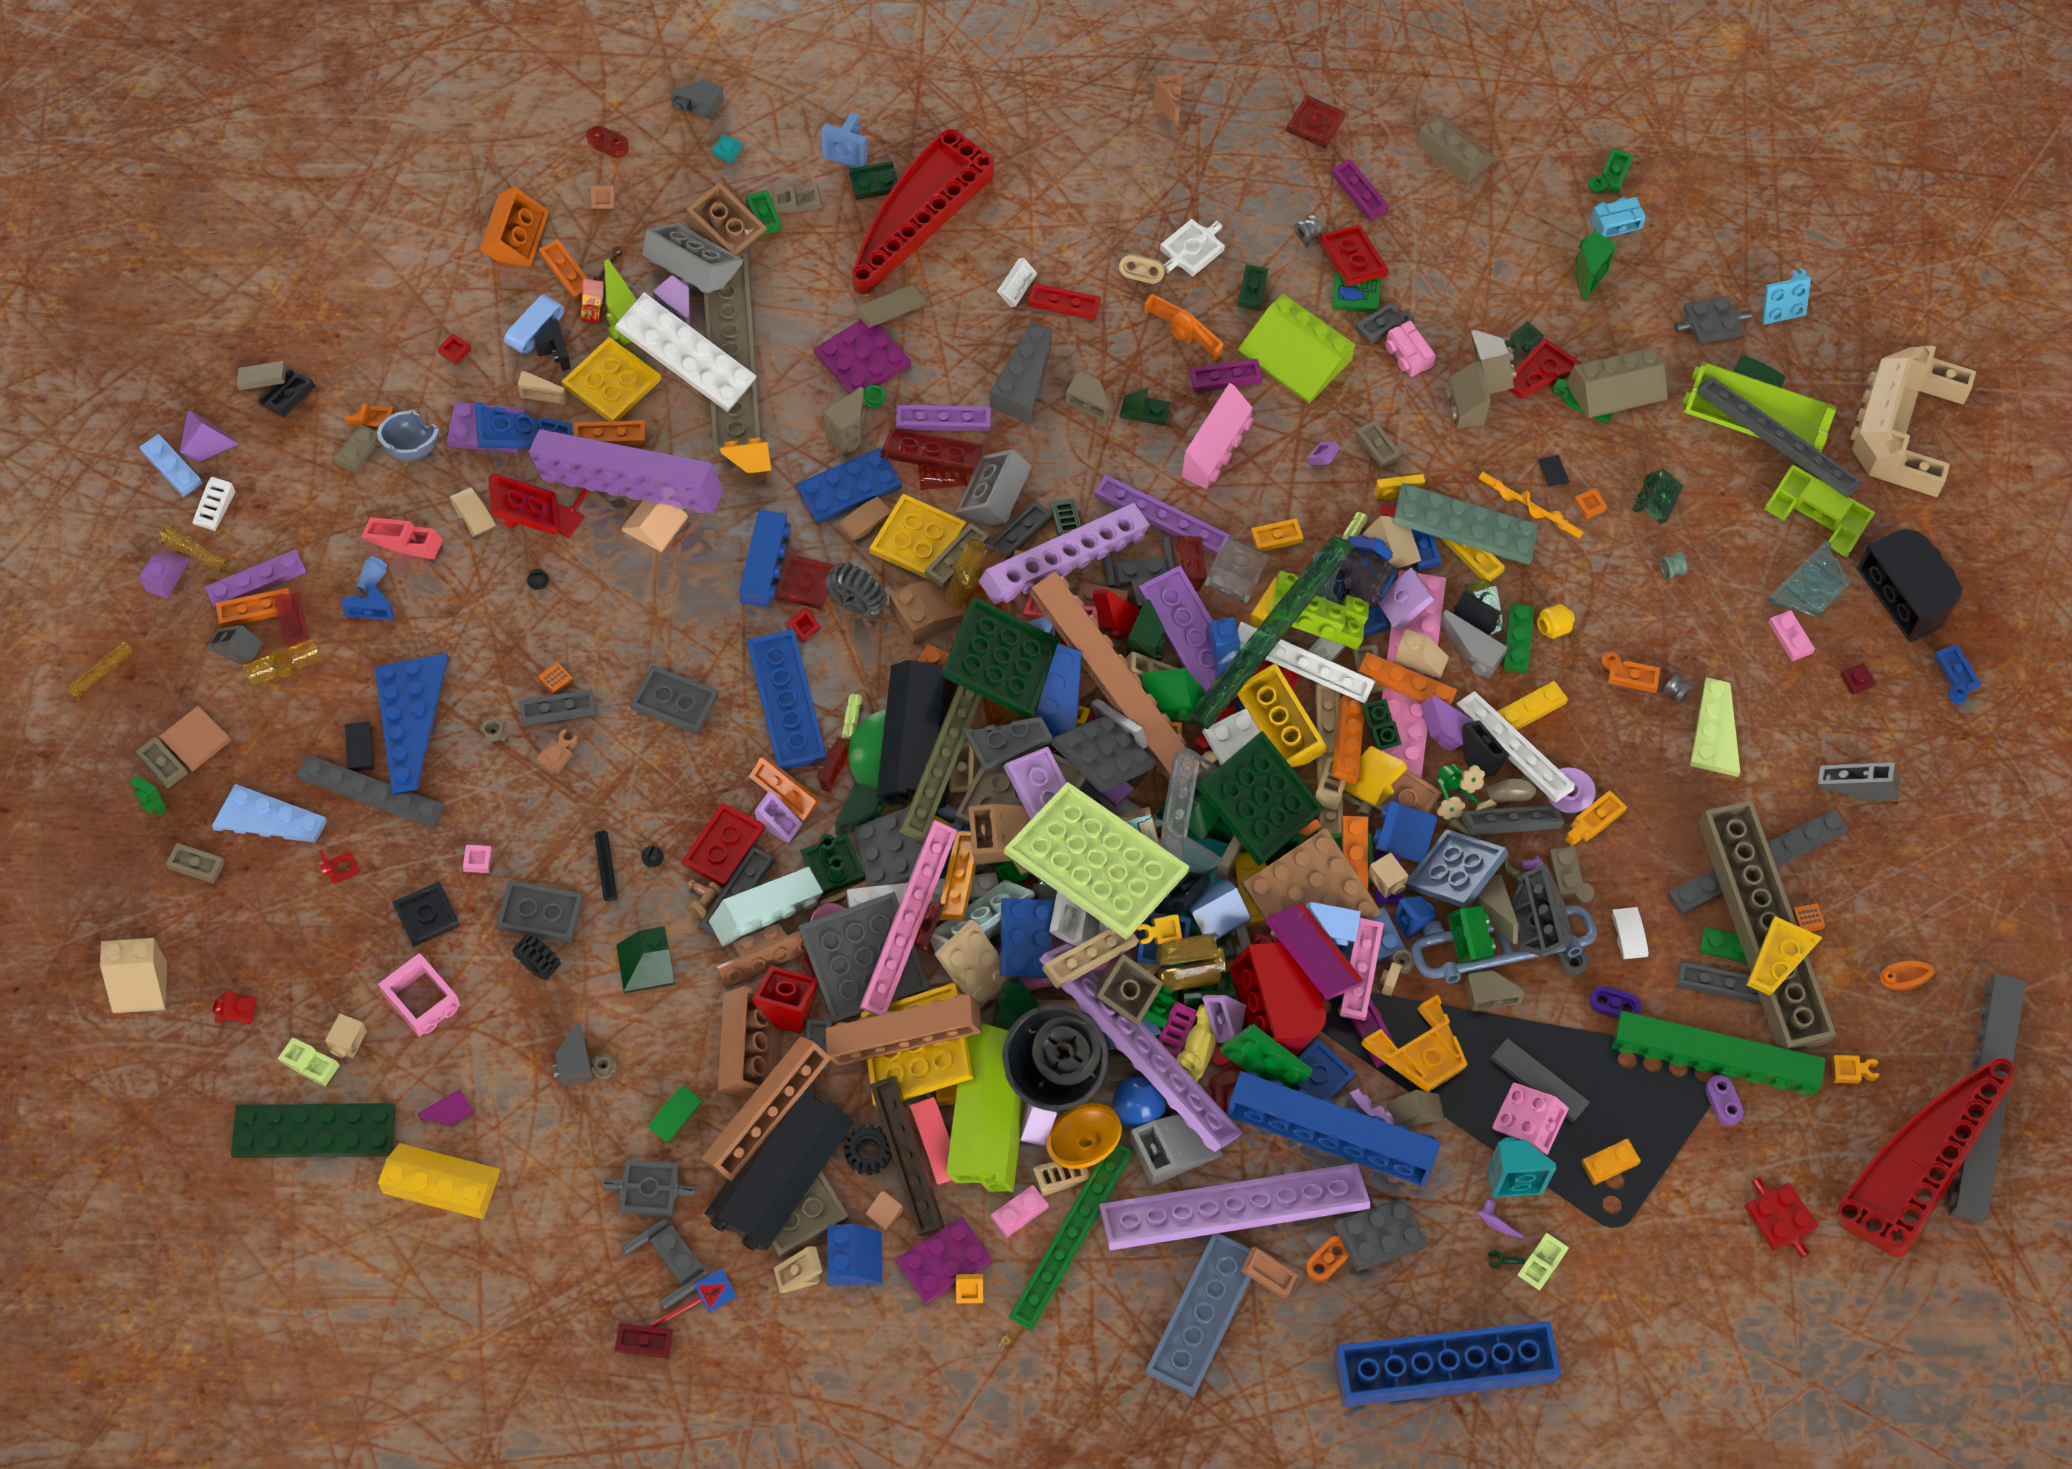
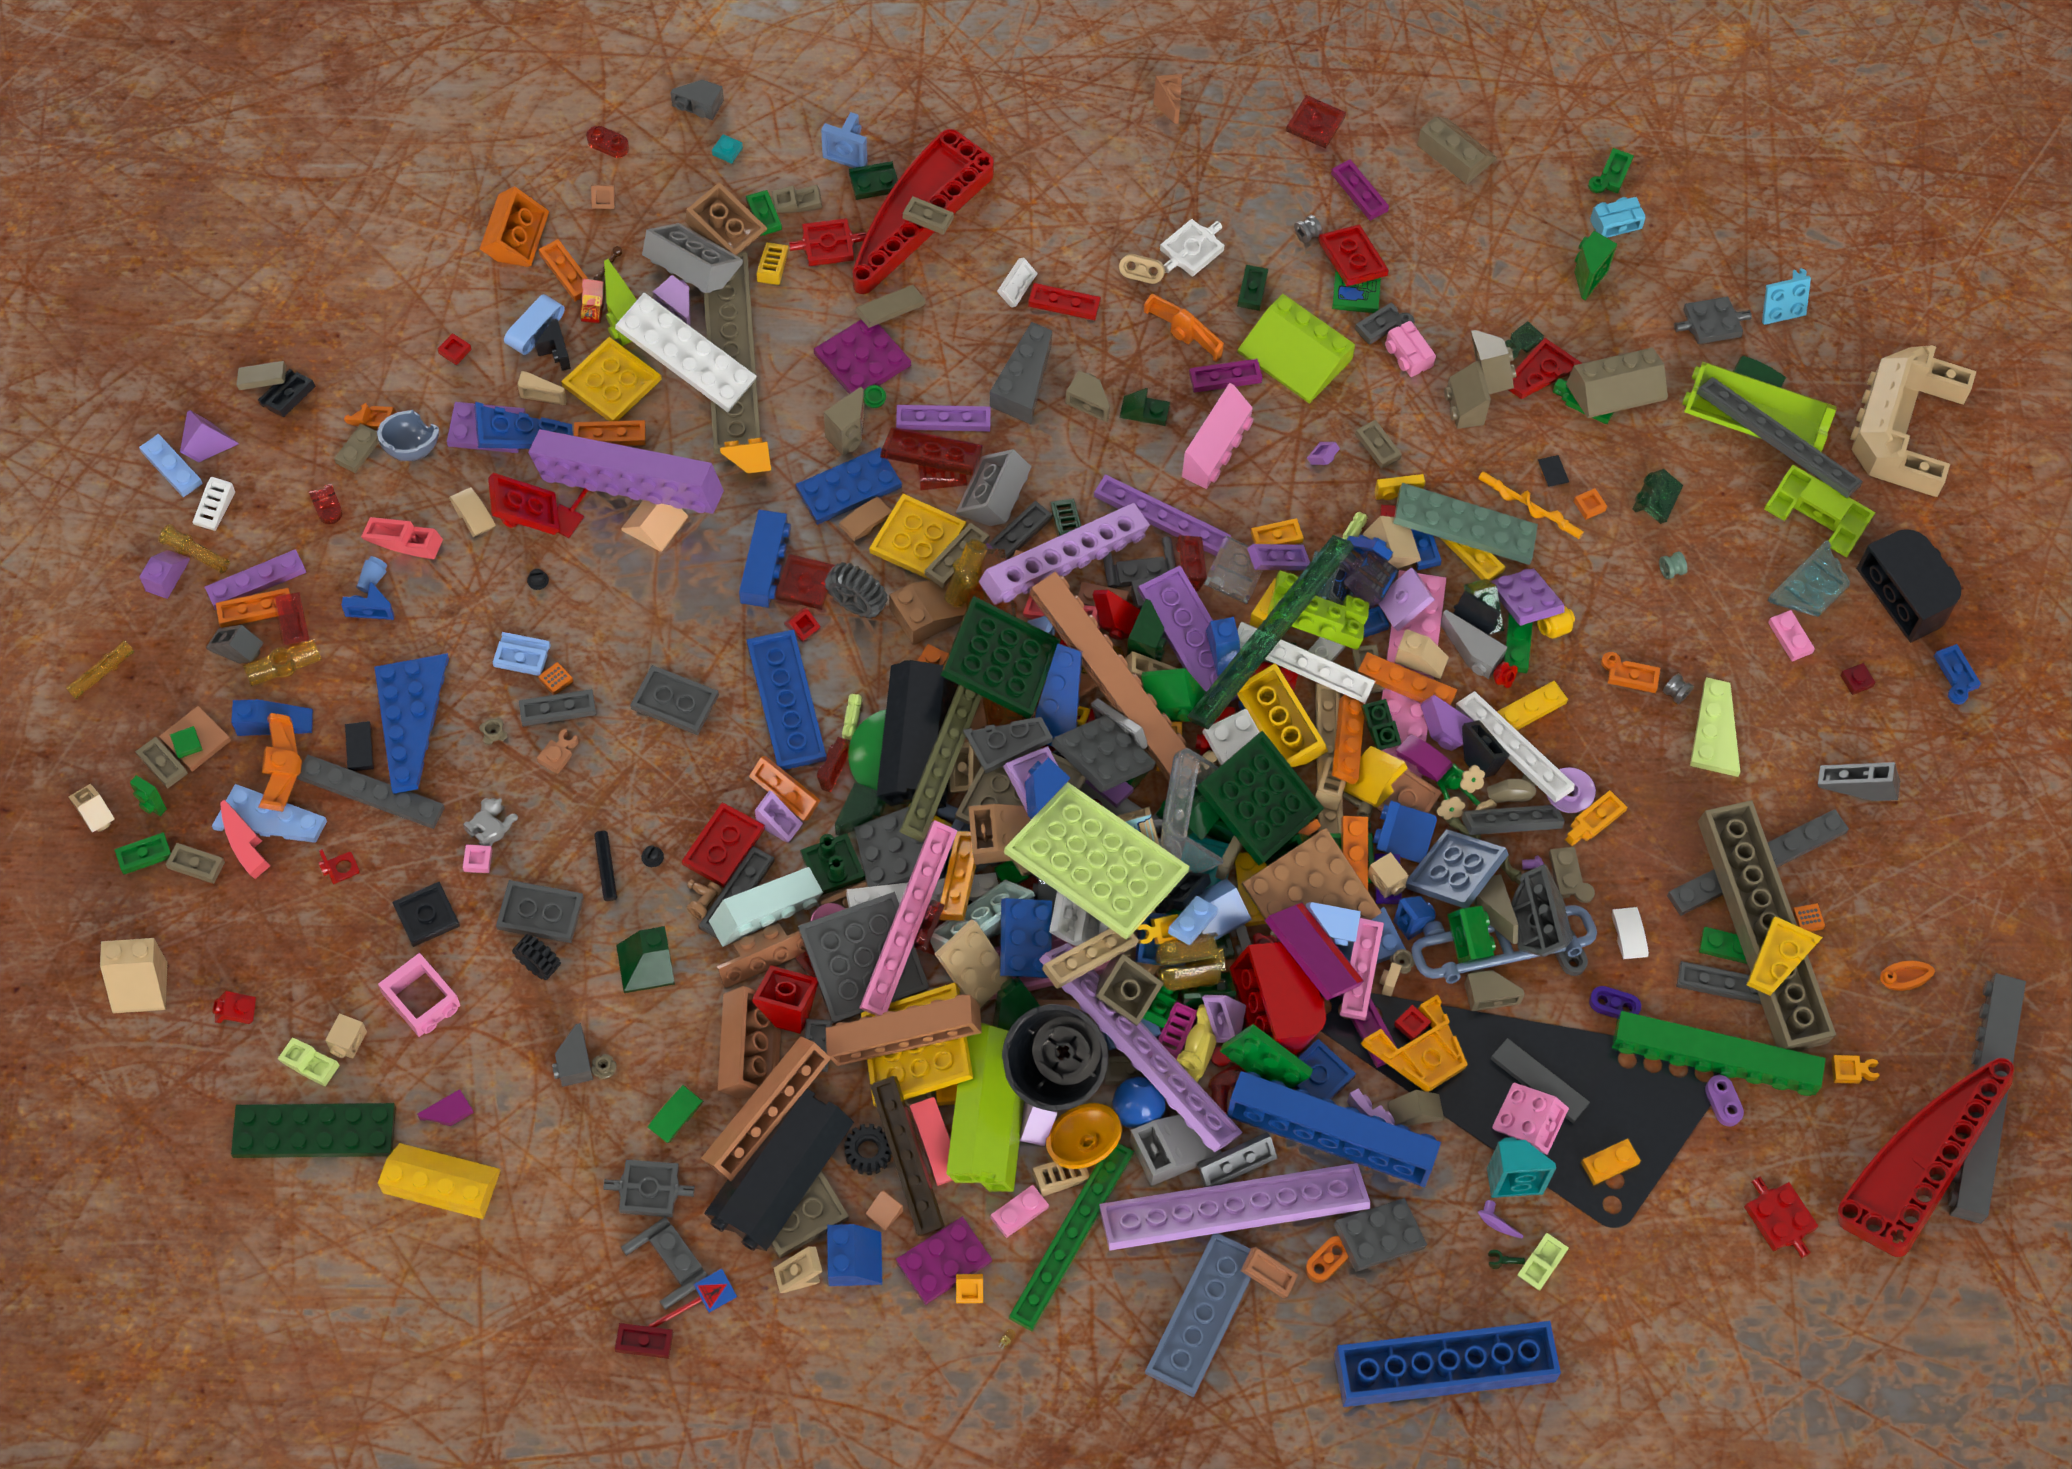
(92, 808): none -> tan slope
(143, 853): none -> green plate
(186, 742): none -> green tile
(243, 841): none -> coral slope
(251, 716): none -> blue slope
(281, 762): none -> orange plate
(328, 510): none -> clear red plate
(487, 824): none -> light grey animal
(521, 654): none -> light blue plate
(770, 276): none -> yellow slope
(827, 242): none -> red plate
(928, 215): none -> dark tan plate
(1043, 784): none -> blue slope
(1193, 920): none -> light blue plate
(1237, 1160): none -> dark grey plate
(1278, 557): none -> medium lavender plate
(1412, 1023): none -> red plate
(1424, 756): none -> magenta slope
(1505, 674): none -> red plate
(1528, 597): none -> medium lavender plate

